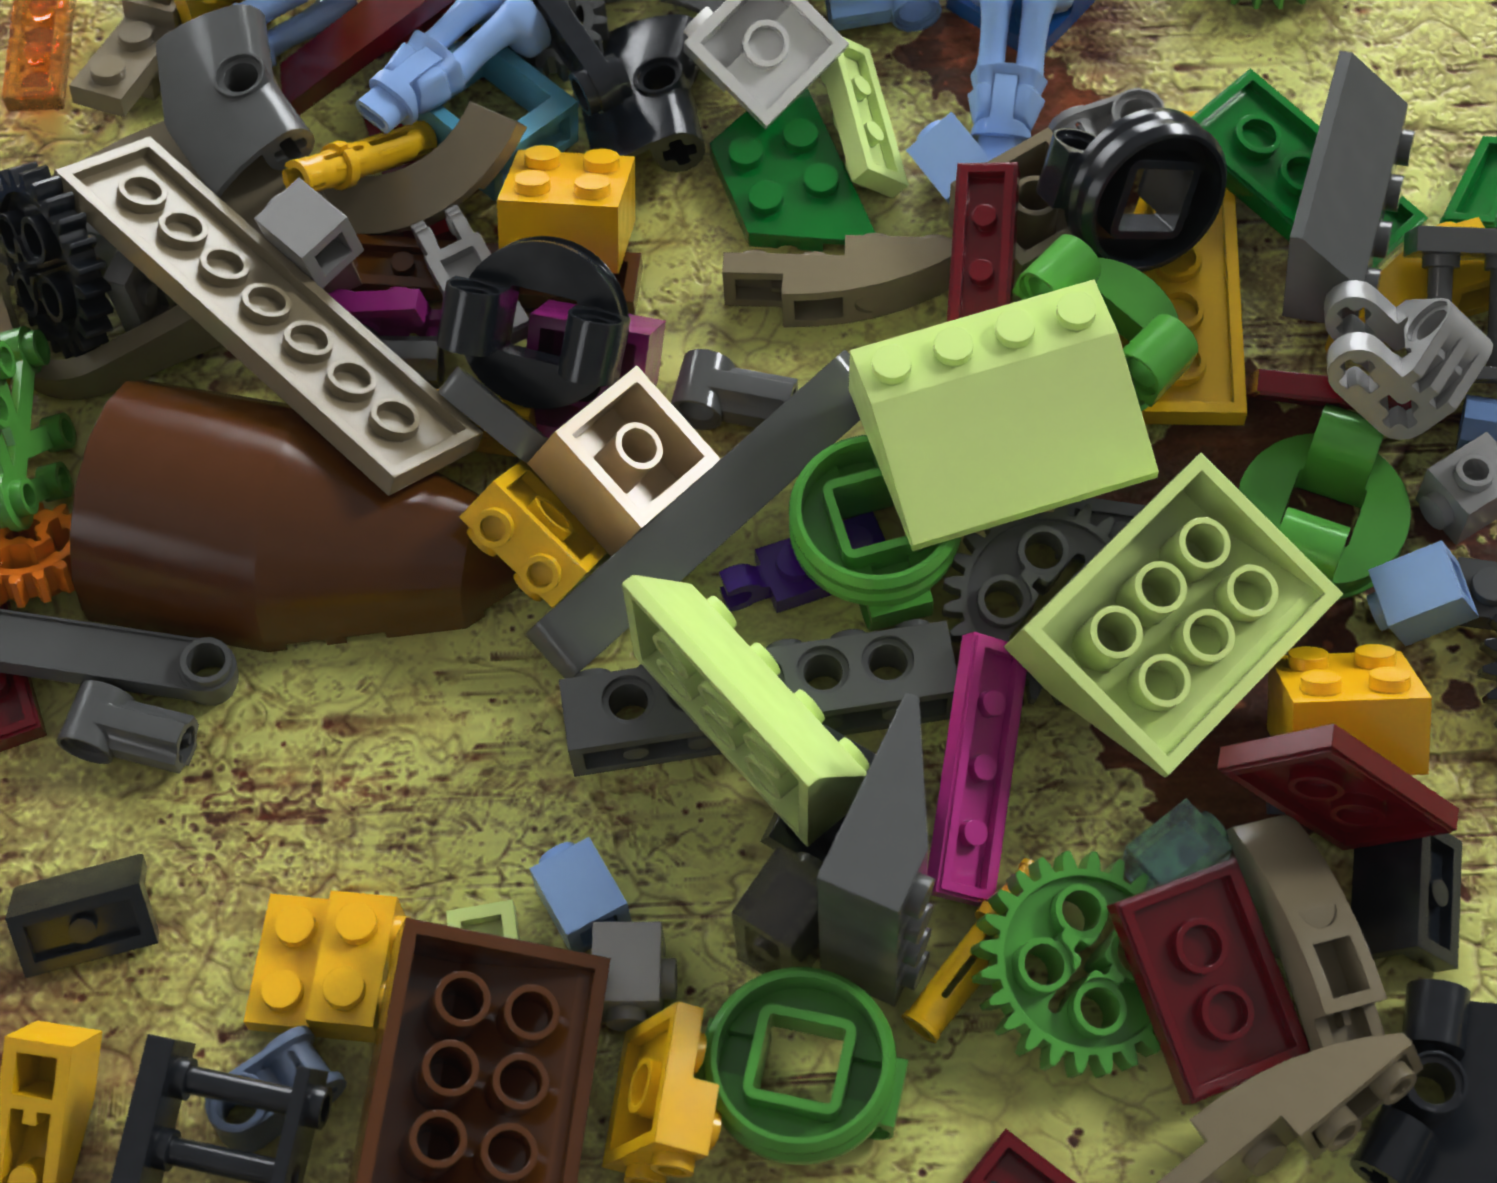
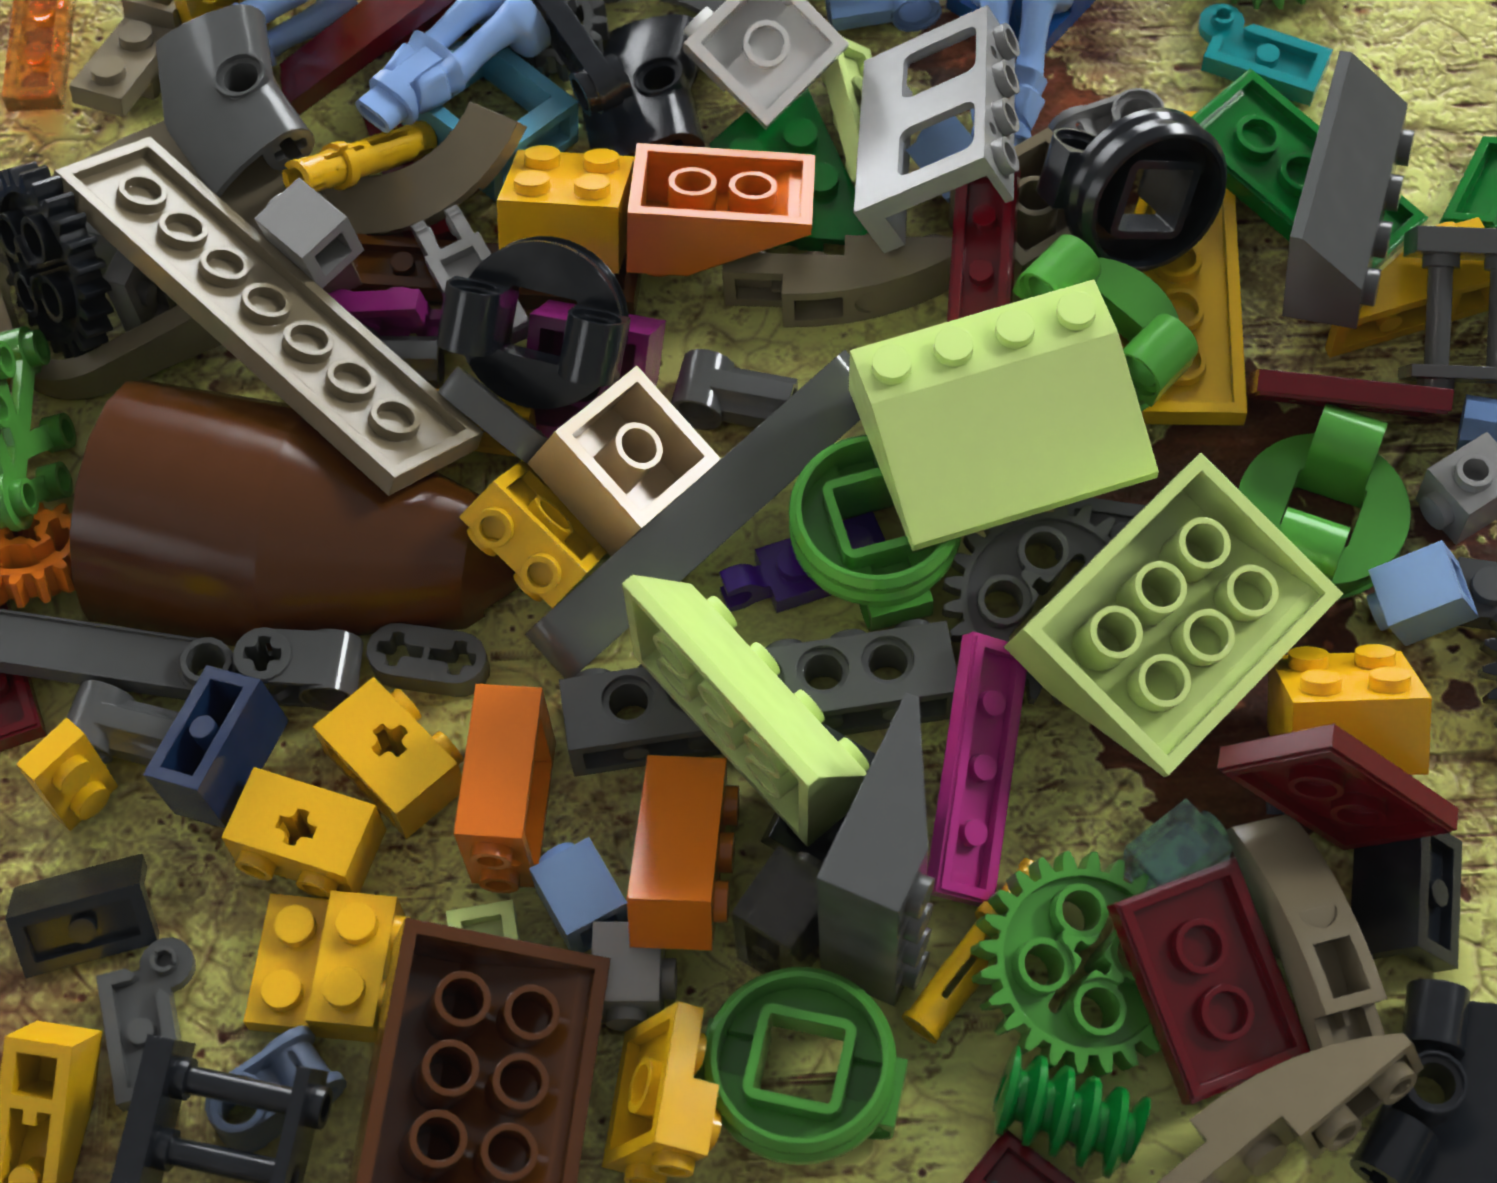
(68, 775): none -> yellow plate
(142, 1005): none -> dark grey hinge
(214, 745): none -> dark blue brick
(281, 810): none -> yellow brick
(305, 665): none -> dark grey piece
(405, 787): none -> yellow brick
(429, 657): none -> dark grey beam
(505, 786): none -> orange window
(681, 853): none -> orange brick
(713, 206): none -> orange slope
(893, 114): none -> light grey window
(1069, 1113): none -> green piece
(1282, 60): none -> teal hinge
(1436, 373): light grey piece -> none

